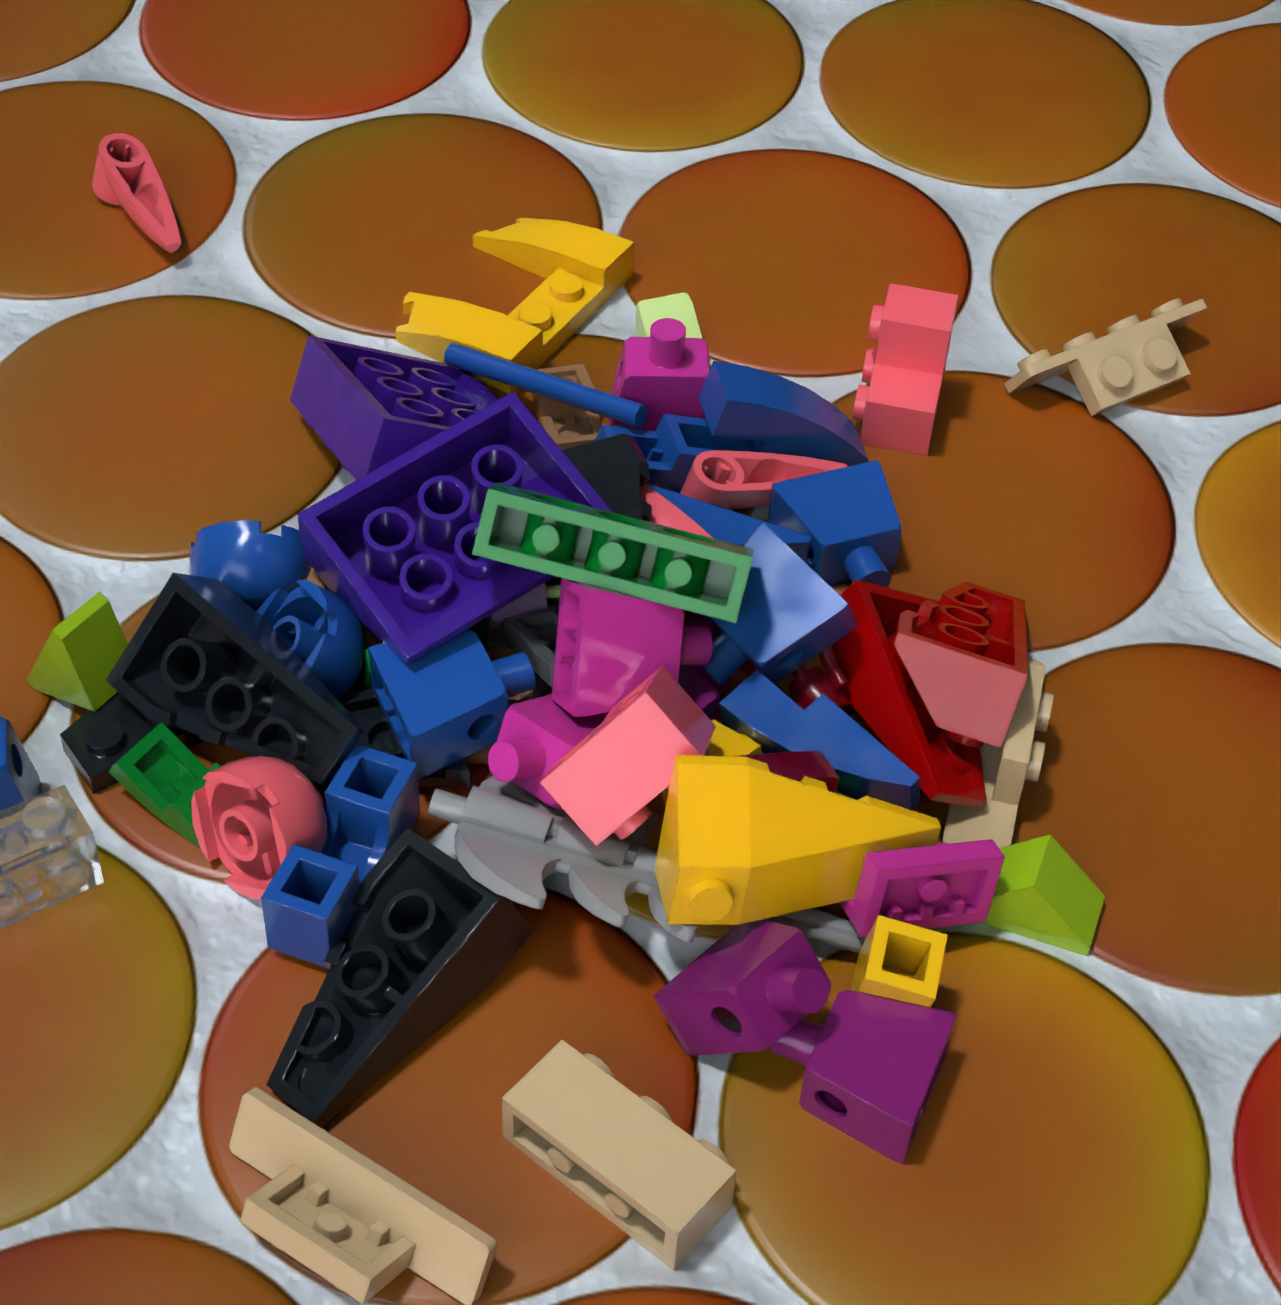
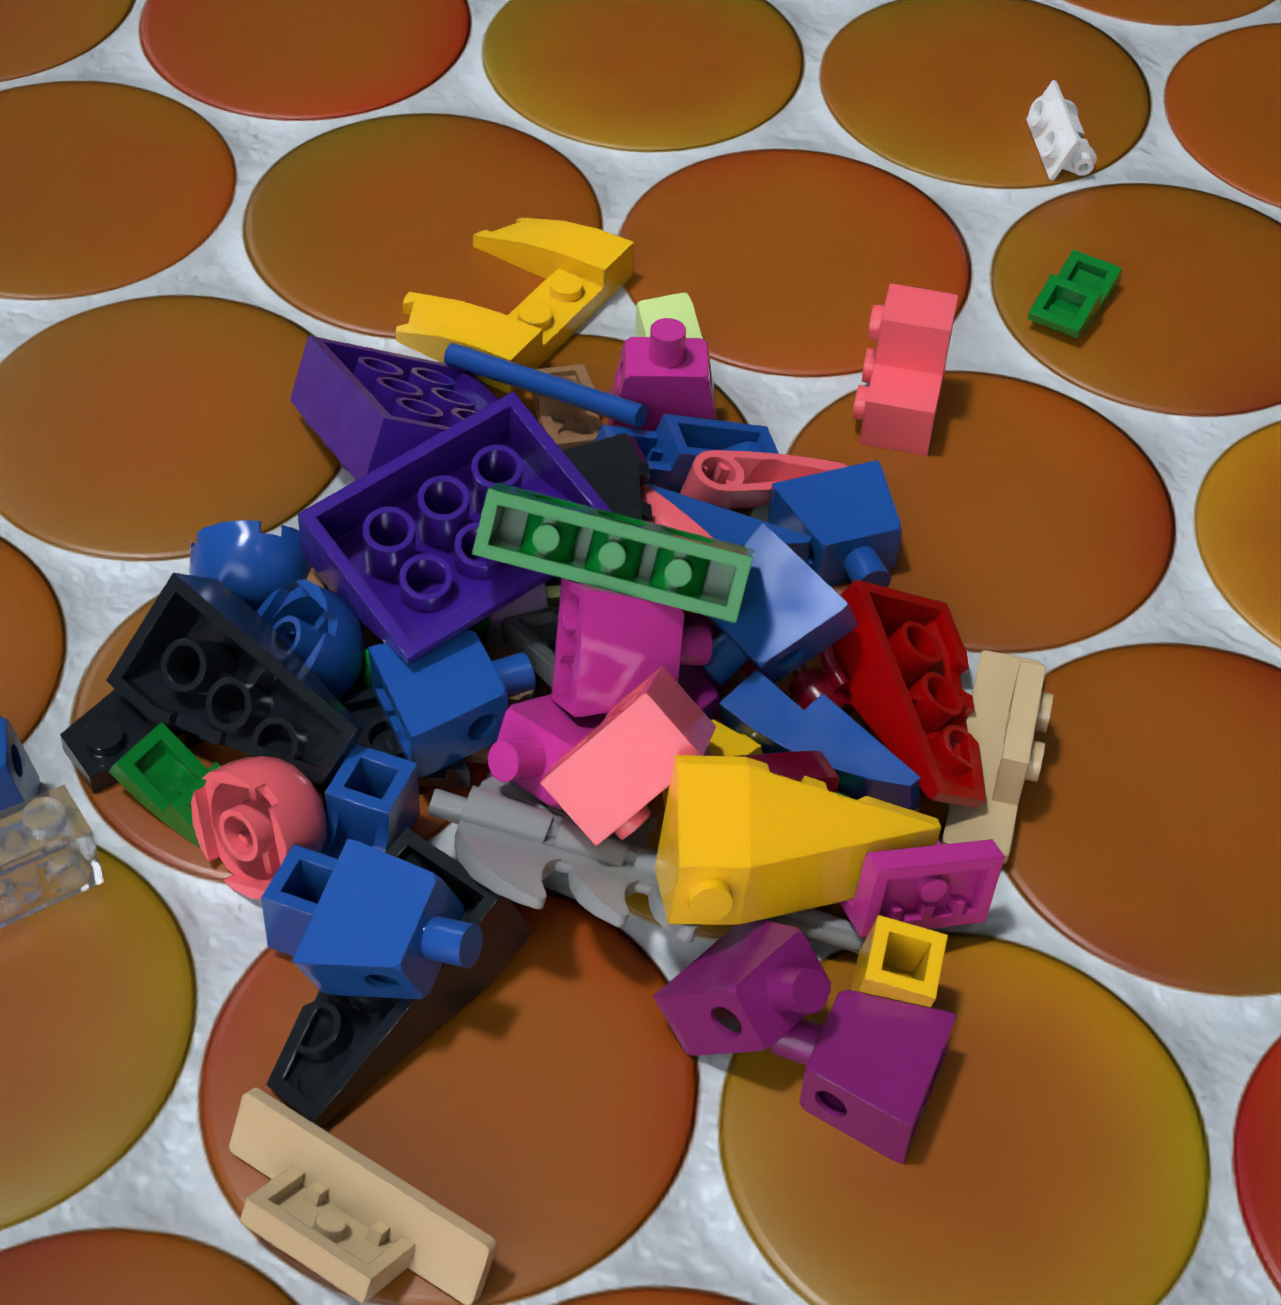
(81, 656): lime slope -> none
(129, 178): coral piece -> none
(384, 928): none -> blue torso
(619, 1153): tan brick -> none
(777, 415): blue slope -> none
(967, 660): wedge -> none
(1045, 896): lime slope -> none
(1059, 134): none -> white hinge
(1076, 294): none -> green slope
(1118, 366): tan bracket -> none

